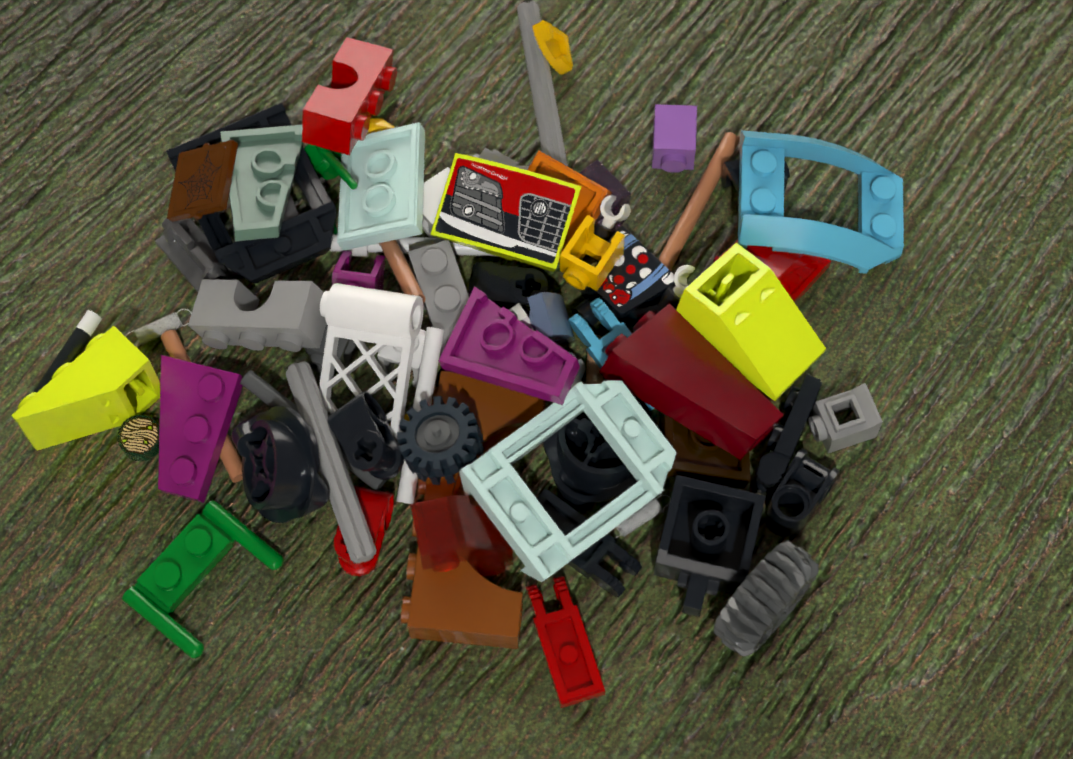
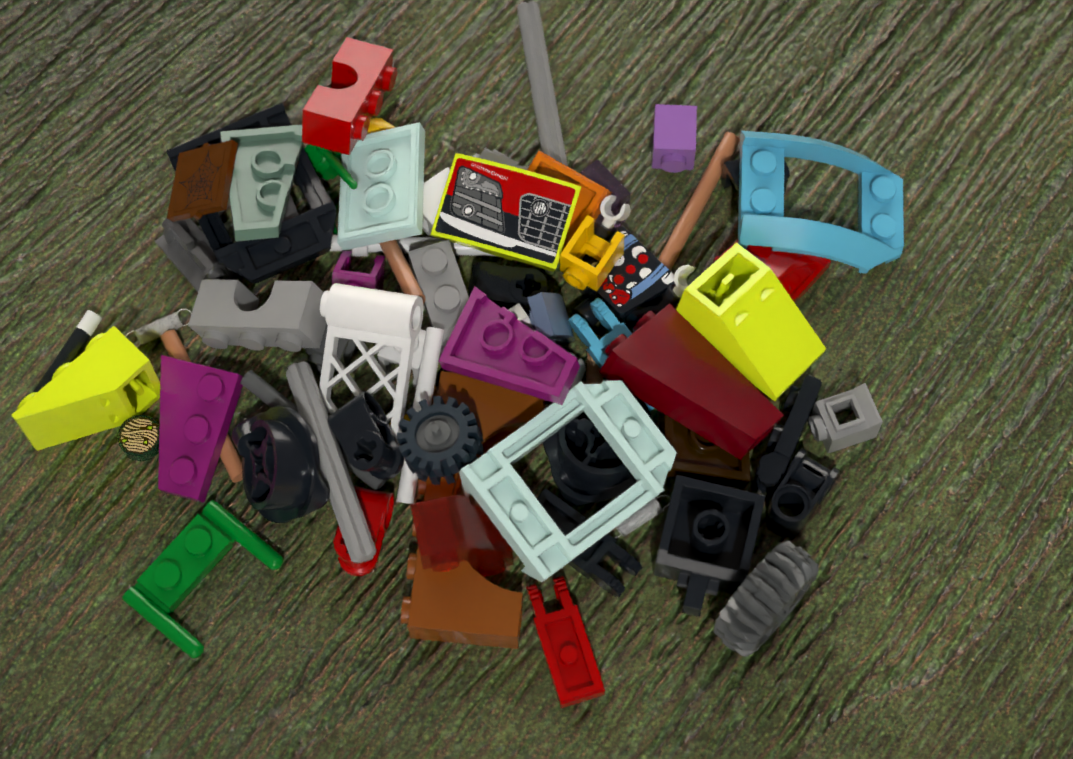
(554, 46): yellow tile -> none

